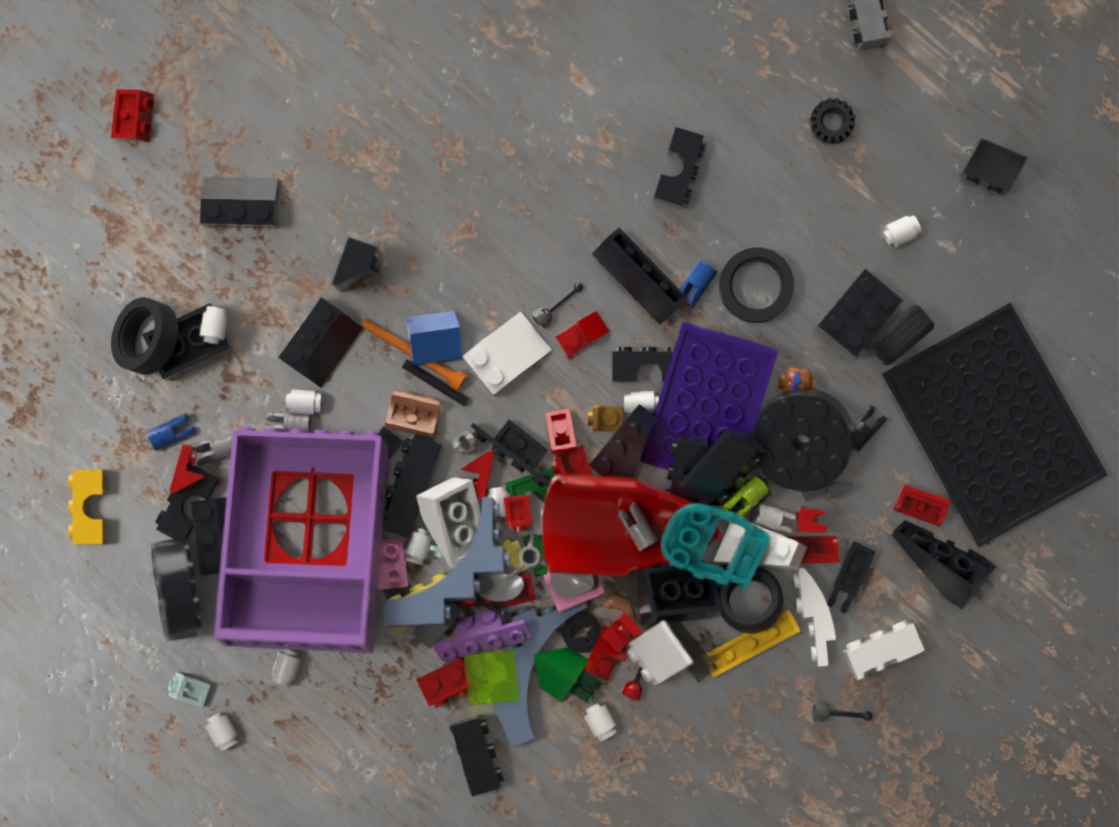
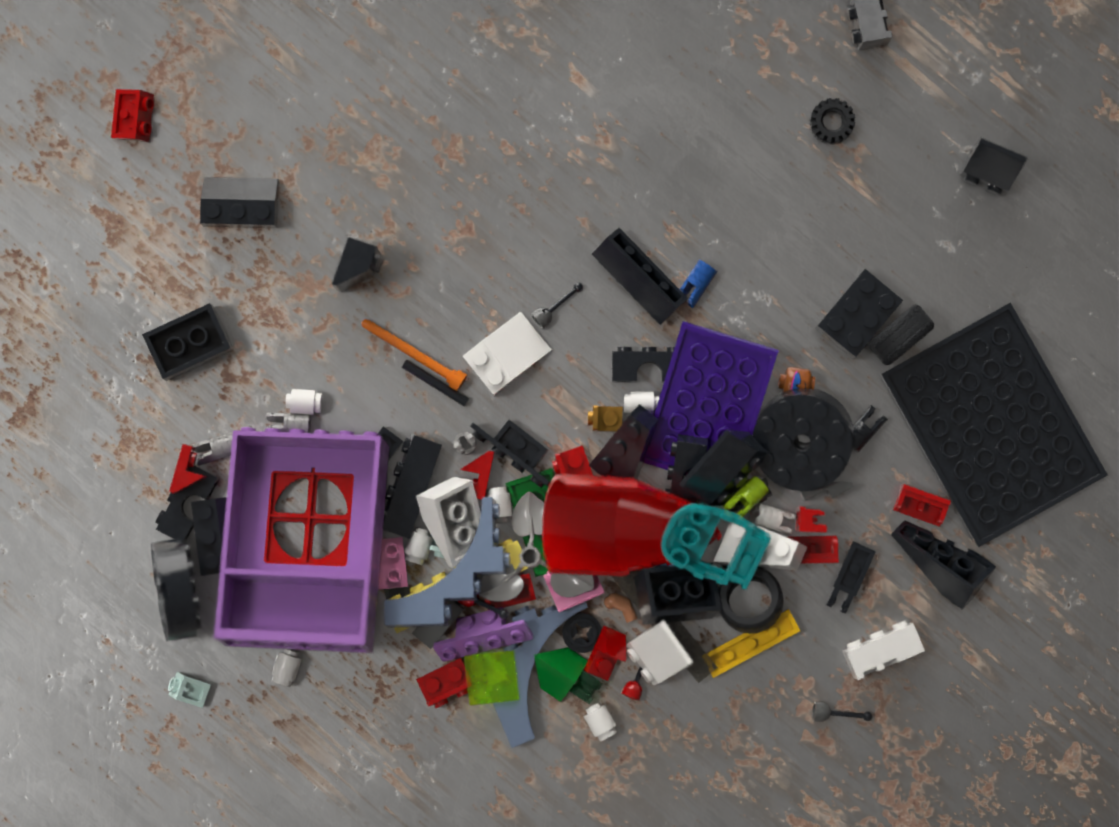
(84, 486): yellow arch -> none
(163, 339): black tyre -> none
(165, 435): blue hinge -> none
(214, 325): white brick -> none
(221, 731): white brick -> none
(320, 342): black slope -> none
(413, 414): nougat bracket -> none
(434, 338): blue slope -> none
(476, 755): black wedge -> none
(518, 512): red bracket -> none
(560, 431): slope -> none
(582, 334): red slope -> none
(621, 632): red slope -> none
(641, 532): light grey hinge -> none
(687, 147): black arch -> none
(761, 255): black tyre -> none
(814, 605): white slope -> none
(902, 231): white brick -> none

